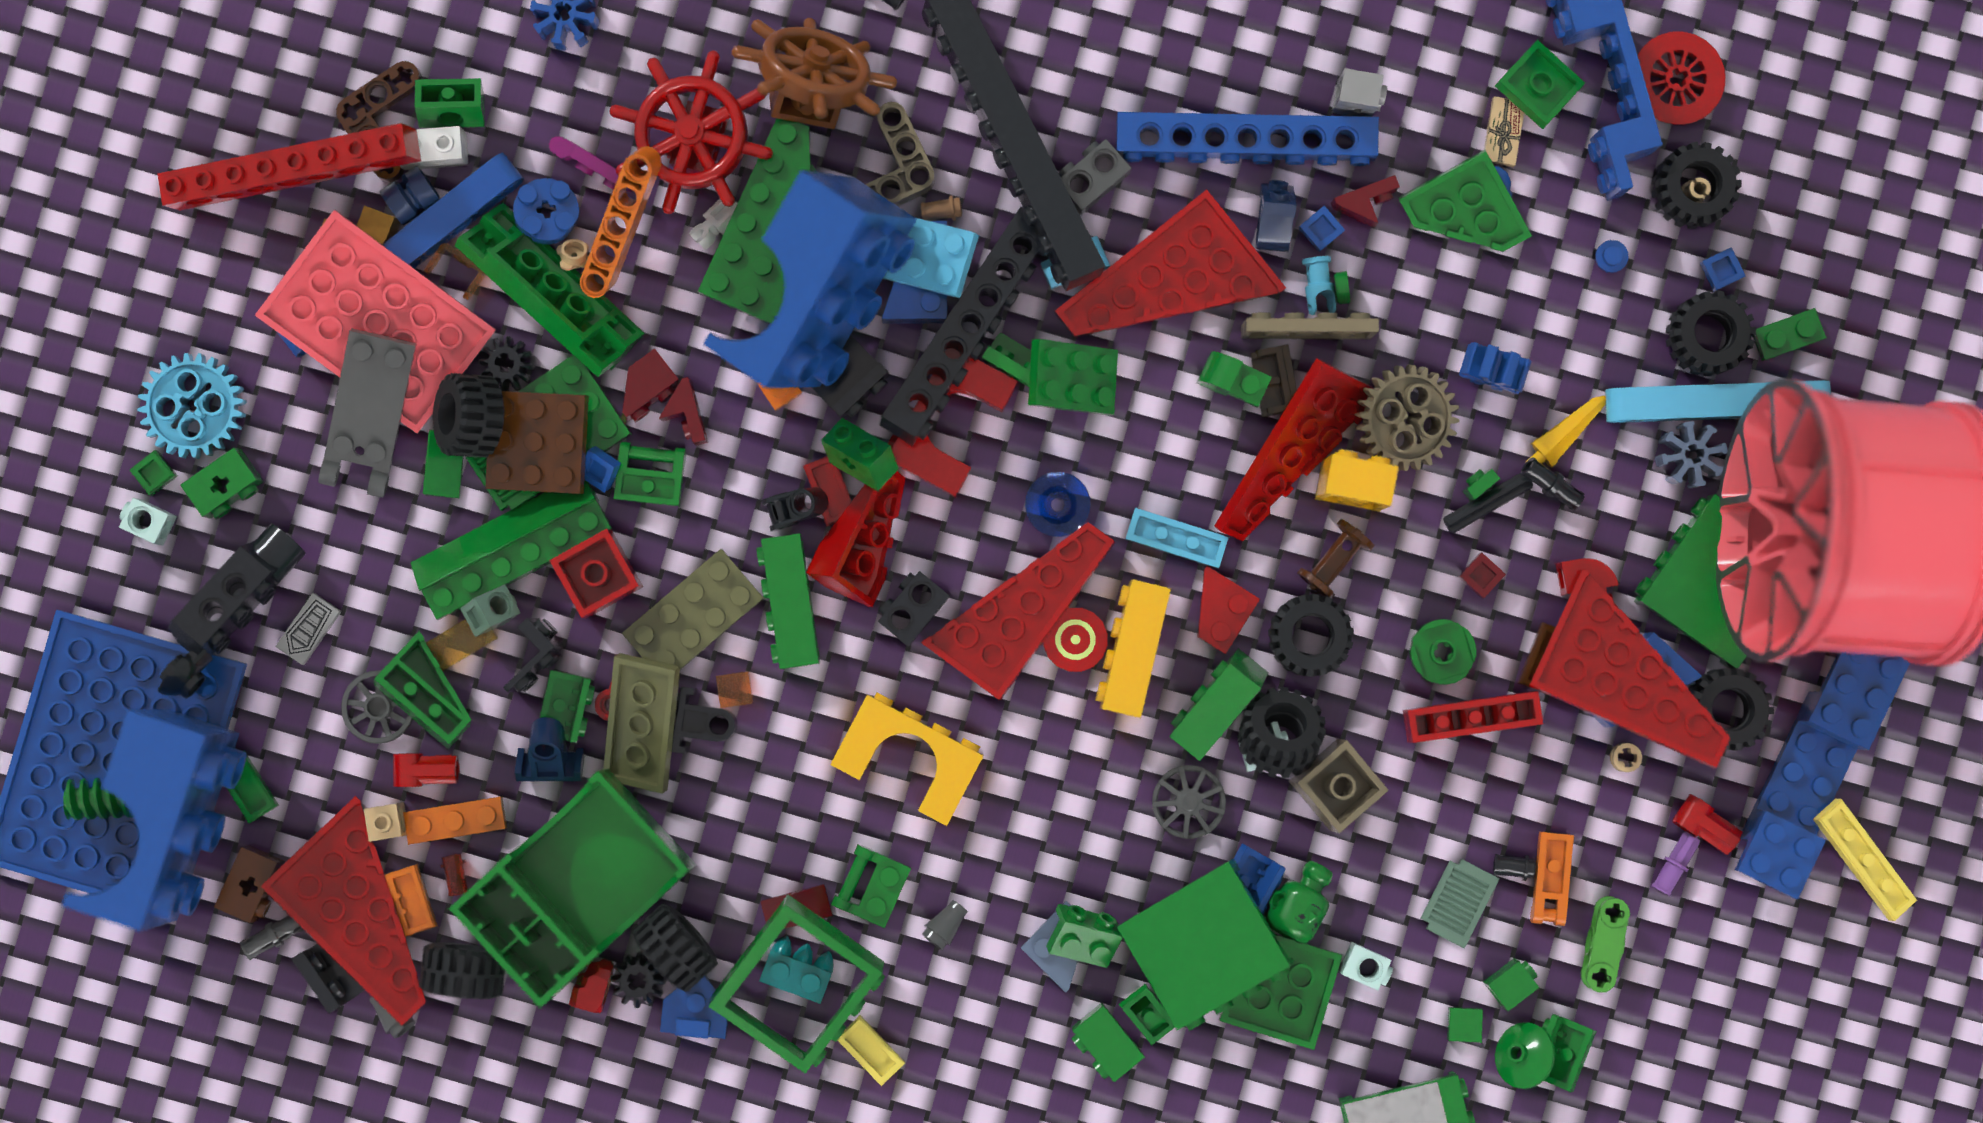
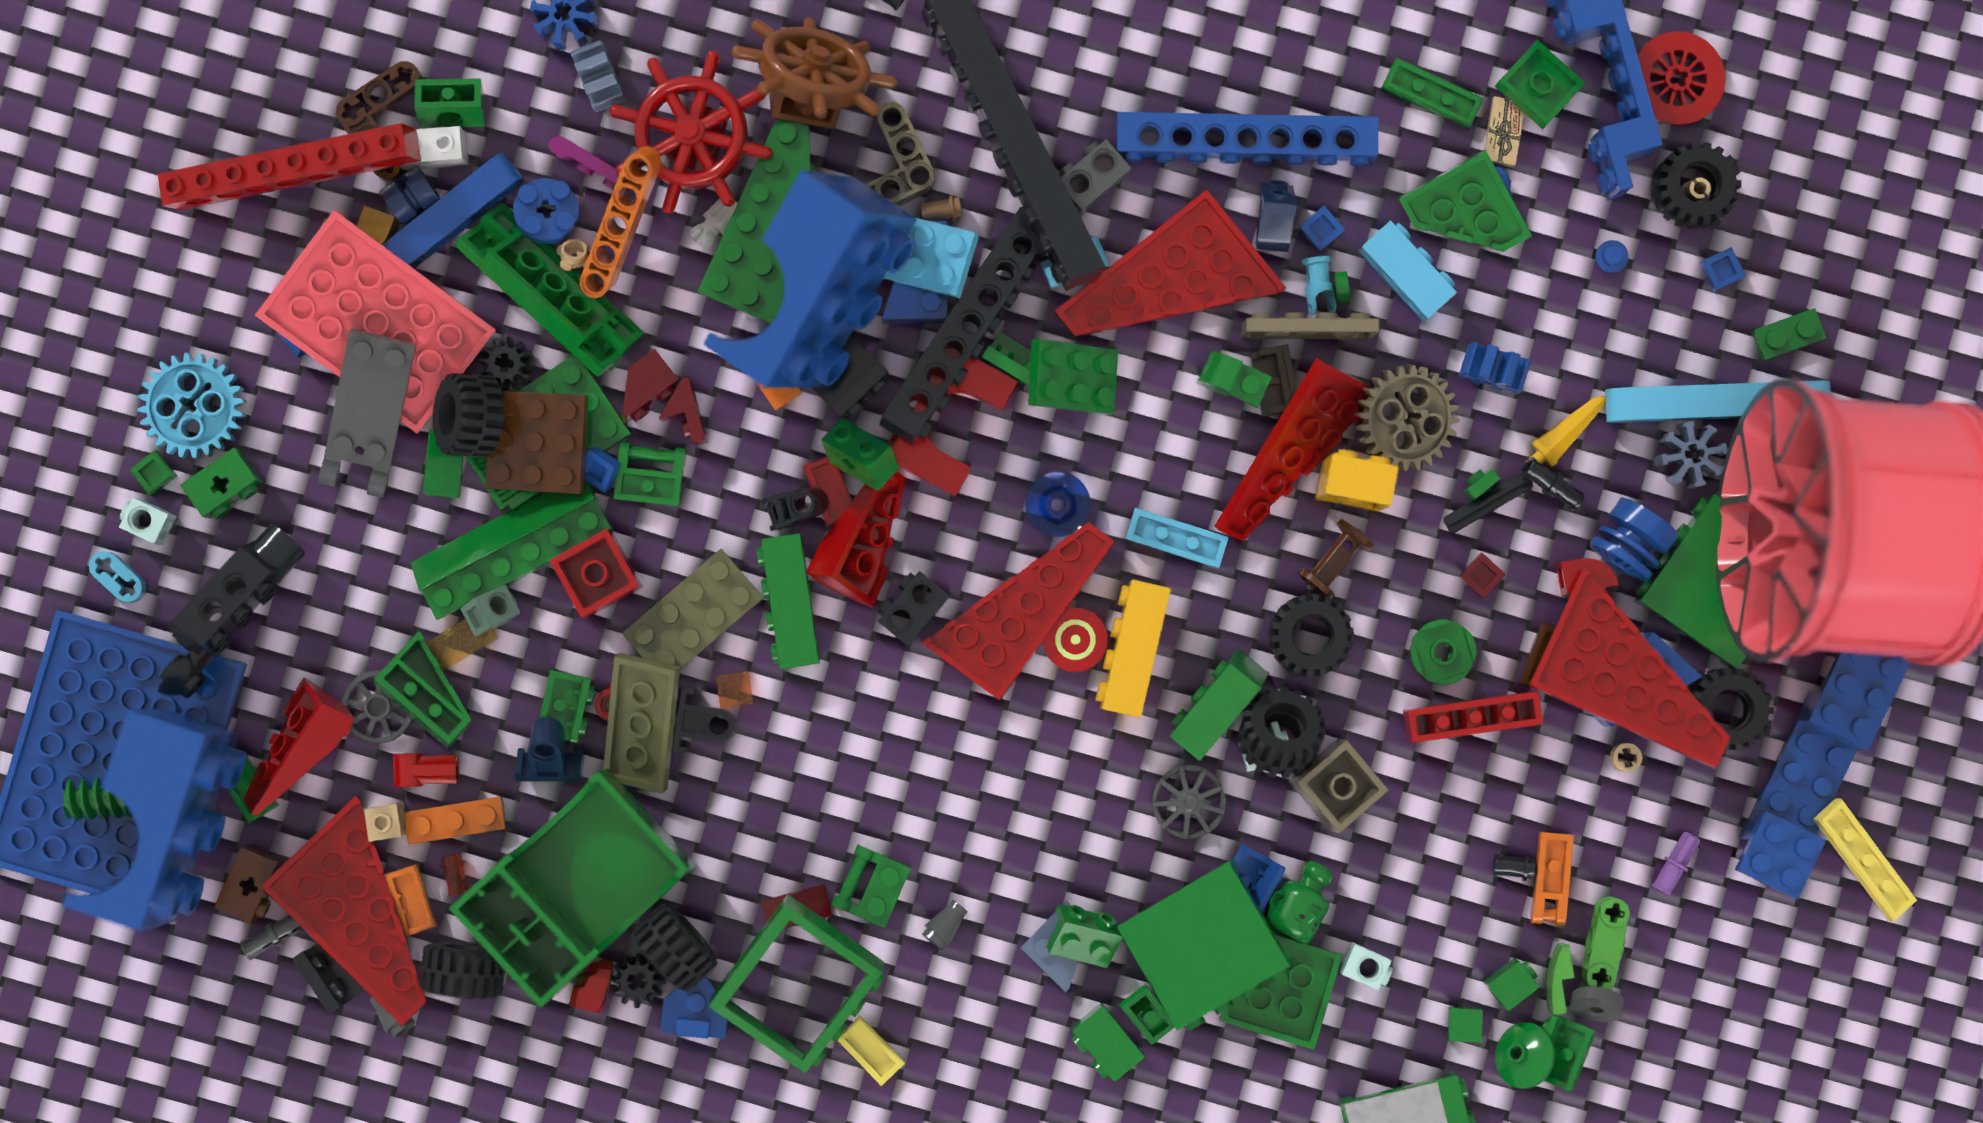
(122, 571): none -> medium azure beam
(308, 629): tile -> none
(310, 732): none -> red wedge
(459, 256): clear orange piece -> none
(542, 635): black bracket -> none
(598, 76): none -> sand blue gear
(798, 973): teal plate -> none
(954, 760): yellow arch -> none
(1223, 610): red wing -> none
(1358, 202): dark red slope -> none
(1359, 93): light grey brick -> none
(1408, 270): none -> medium azure brick
(1432, 93): none -> green tile
(1459, 901): sand green window -> none
(1558, 970): none -> bright green slope
(1597, 1004): none -> dark grey piece
(1635, 537): none -> blue wheel
(1701, 820): red piece -> none
(1734, 321): black tyre -> none

